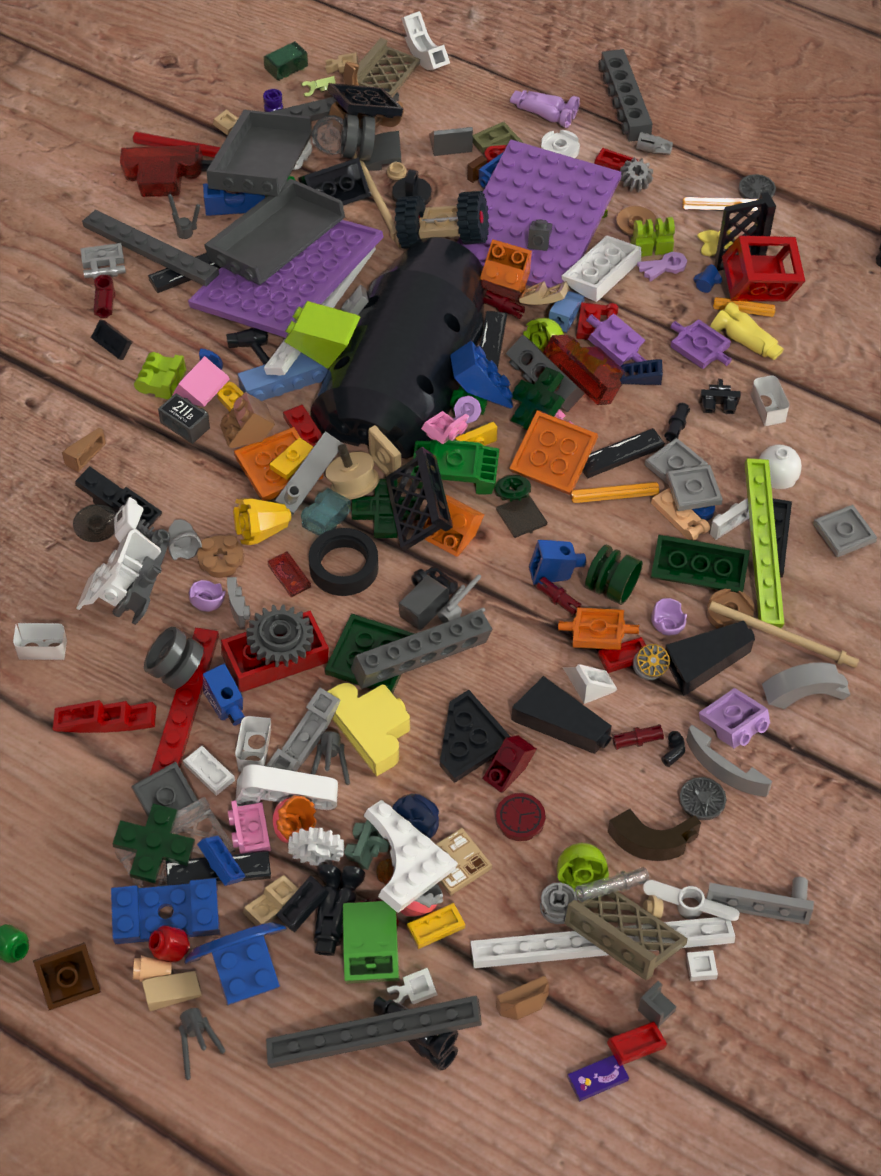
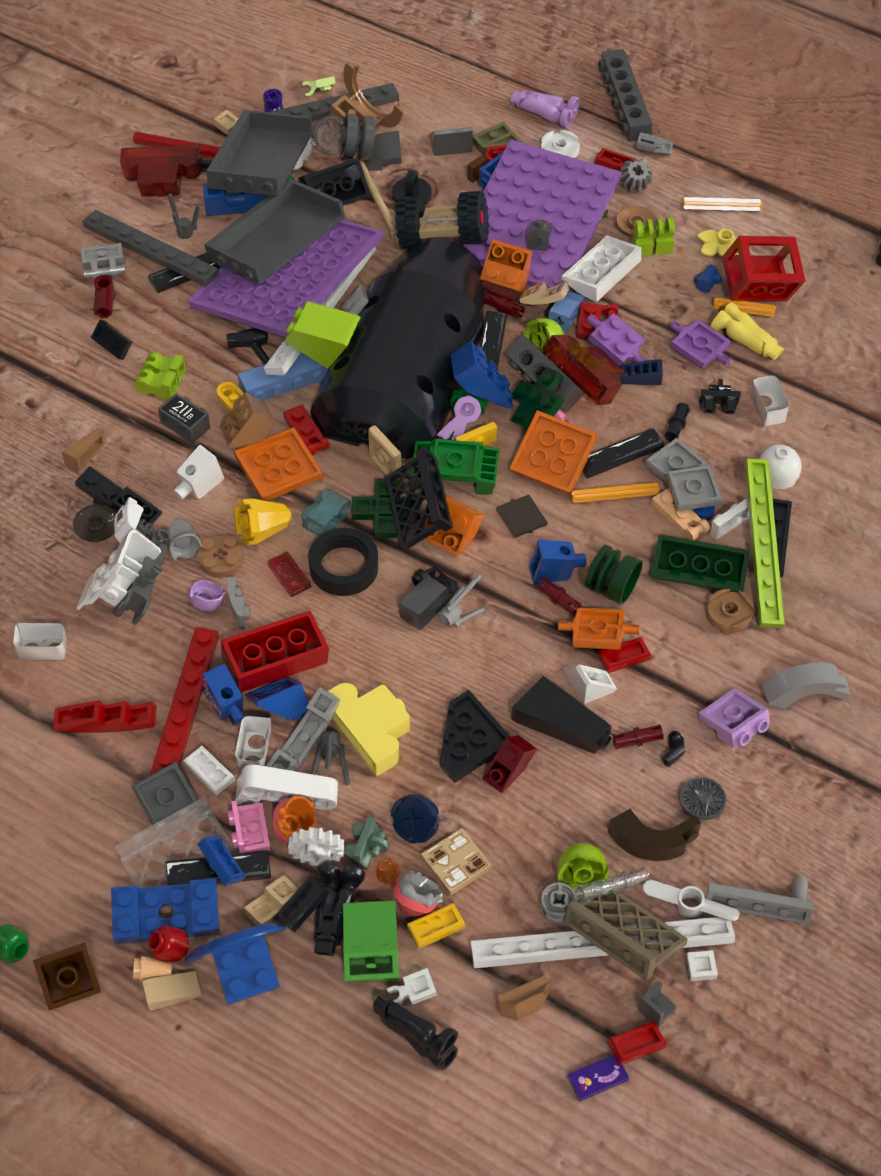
(153, 843): dark green plate -> none
(173, 658): dark grey wheel -> none
(193, 1025): dark grey plant -> none
(198, 474): none -> white torso
(202, 383): bright pink slope -> none
(213, 357): blue tile -> none
(282, 698): none -> blue slope
(286, 61): clear green brick -> none
(290, 460): yellow plate -> none
(294, 643): dark grey gear -> none
(309, 472): light grey piece -> none
(339, 64): tan plate -> none
(352, 473): tan wheel -> none
(358, 637): dark green plate -> none
(365, 100): black plate -> none
(373, 1031): dark grey plate -> none
(377, 56): dark tan fence -> none
(396, 171): tan plate -> none
(415, 858): white plate -> none
(421, 44): white arch -> none
(421, 649): dark grey brick -> none
(444, 427): bright pink bracket -> none
(517, 483): dark green gear -> none
(520, 816): dark red tile -> none
(651, 662): wheel -> none
(654, 906): tan plate -> none
(668, 617): lavender hair -> none
(671, 262): lavender piece -> none
(708, 654): black slope -> none
(750, 782): light grey slope -> none
(753, 185): dark grey wheel -> none
(762, 219): black fence -> none
(840, 657): tan bar -> none
(845, 531): light grey plate -> none

